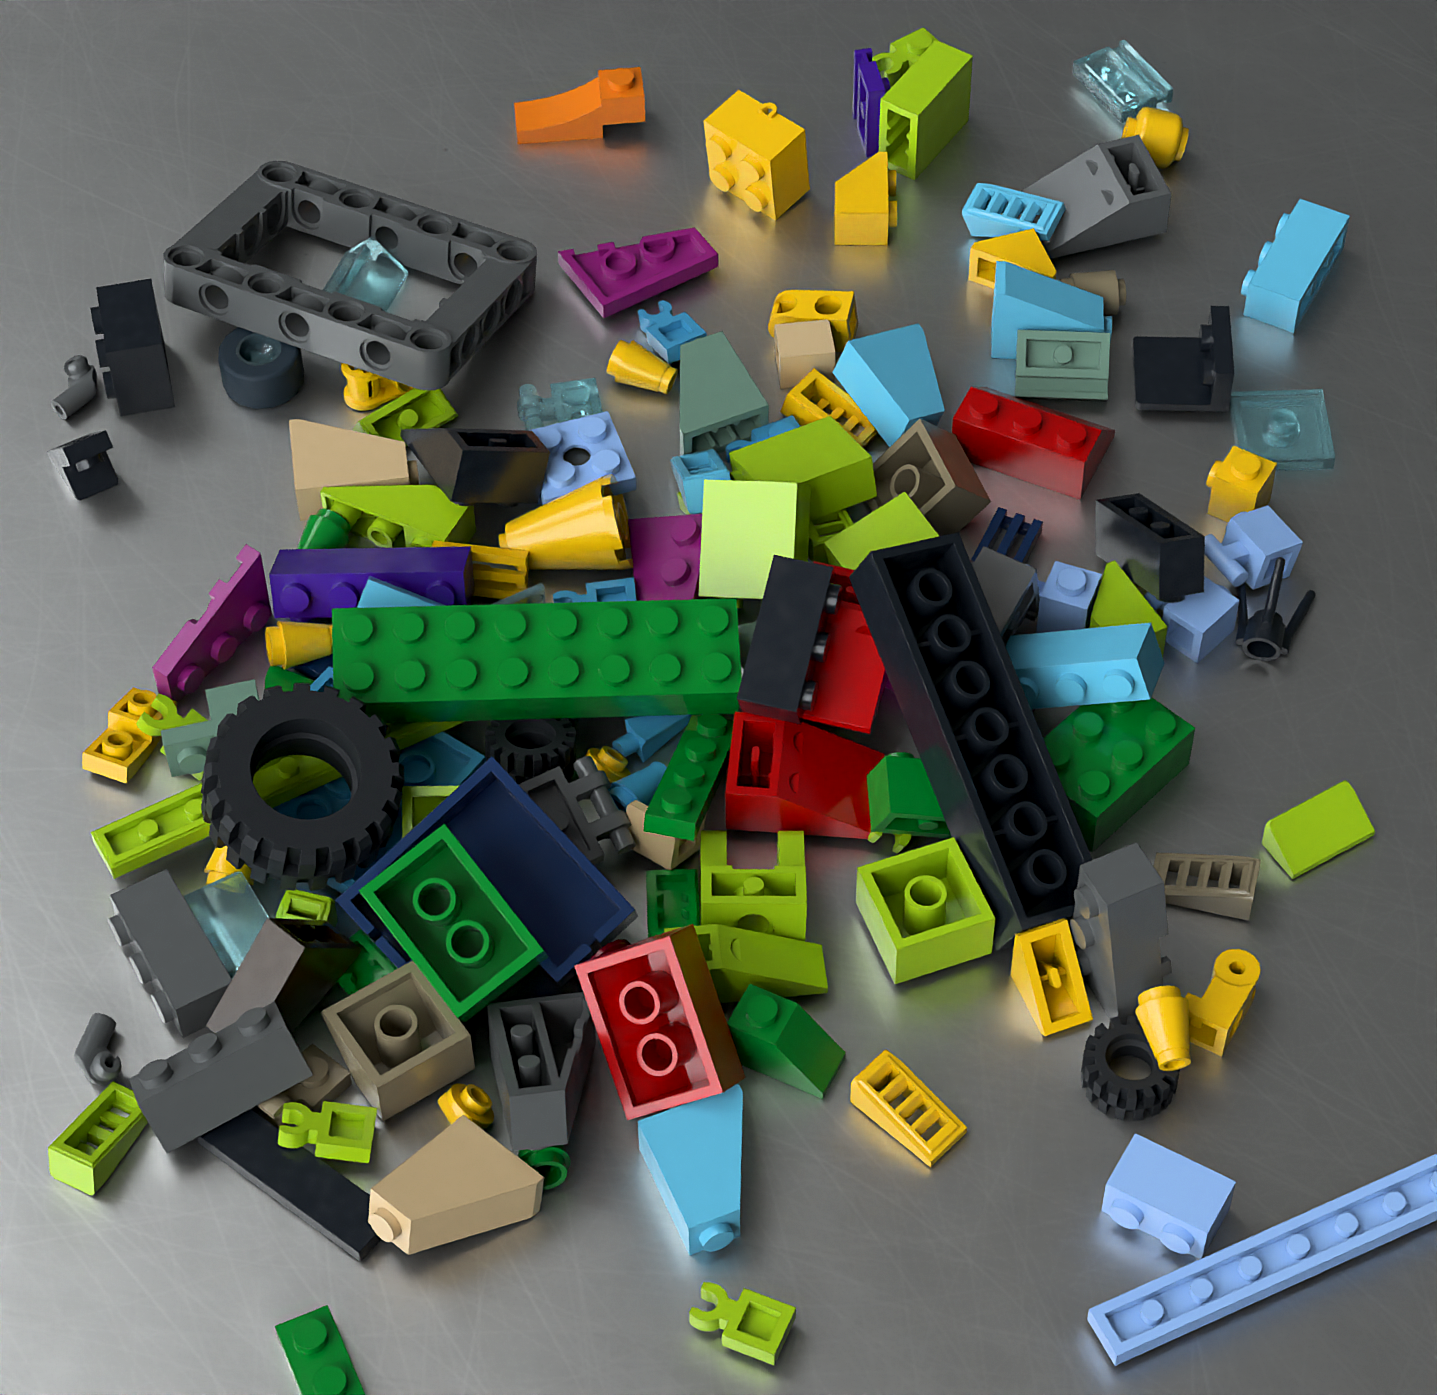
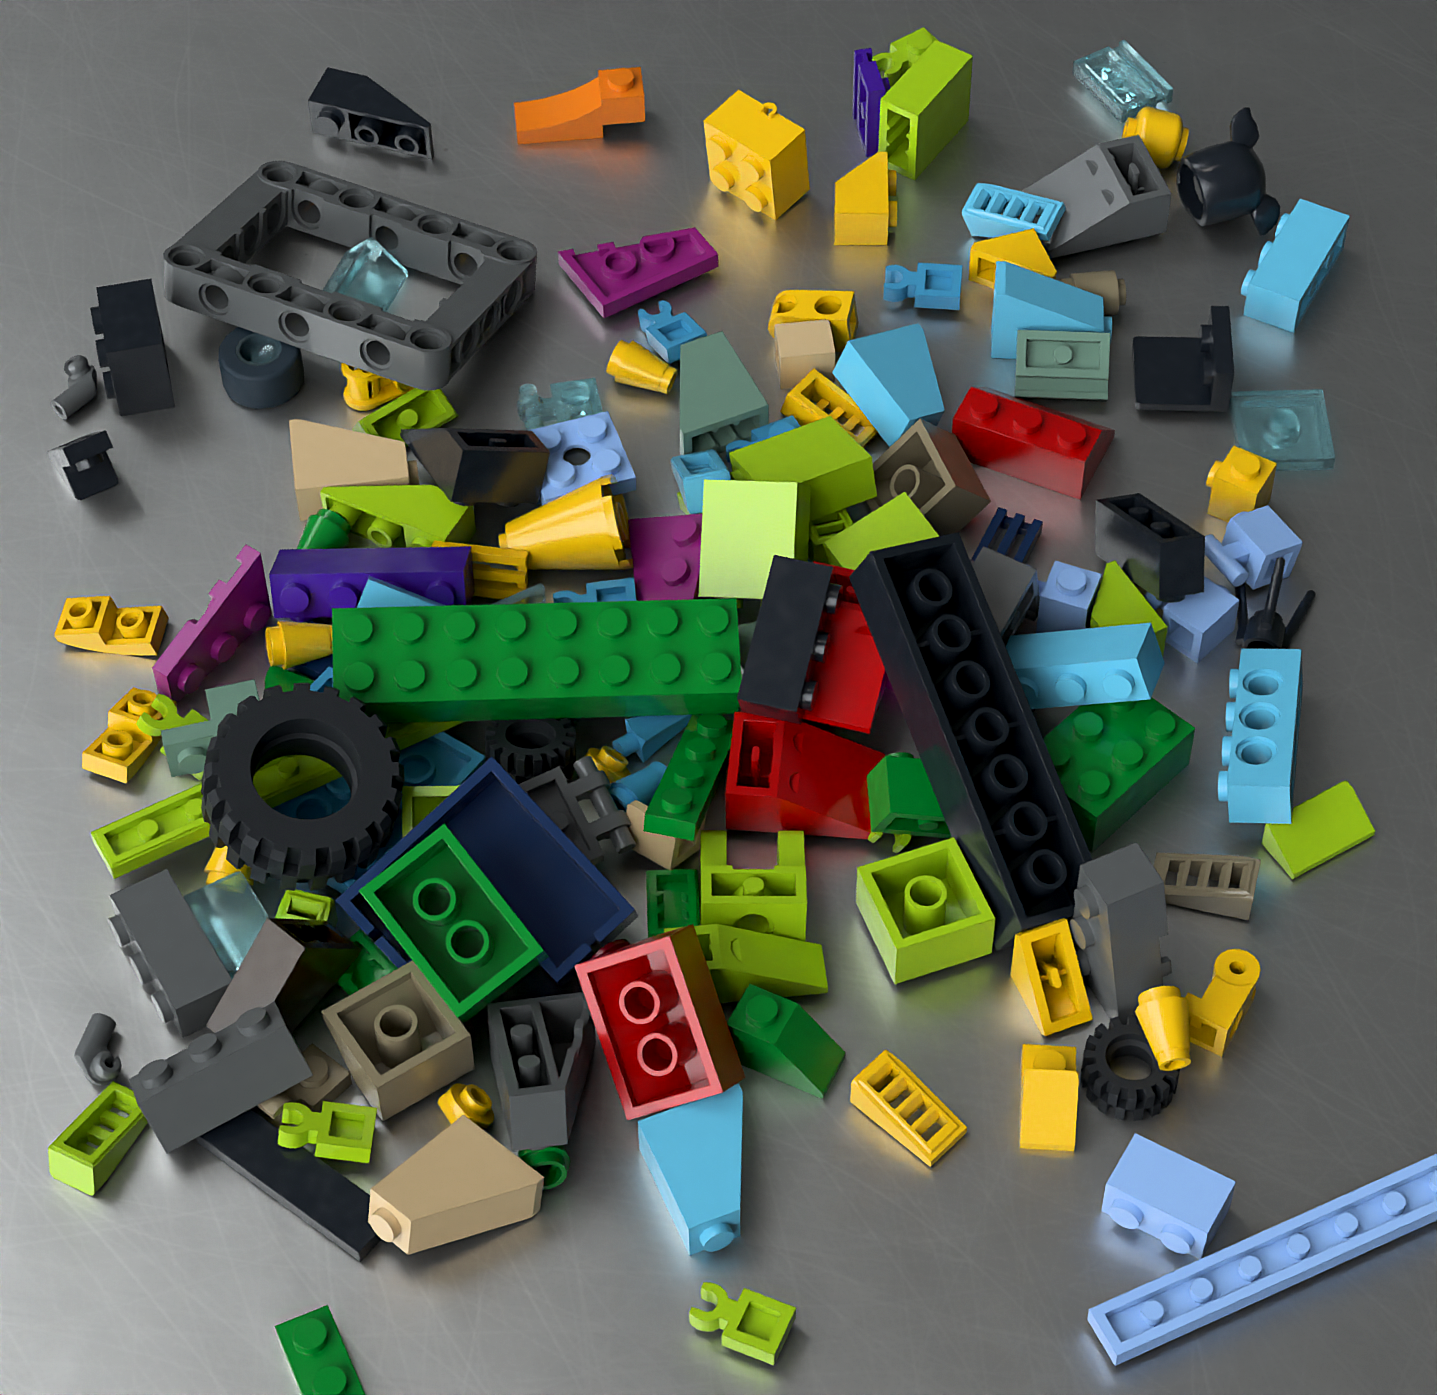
(102, 627): none -> yellow slope
(365, 113): none -> black slope
(931, 286): none -> dark azure plate
(1048, 1097): none -> yellow slope
(1229, 179): none -> black piece
(1263, 736): none -> medium azure brick

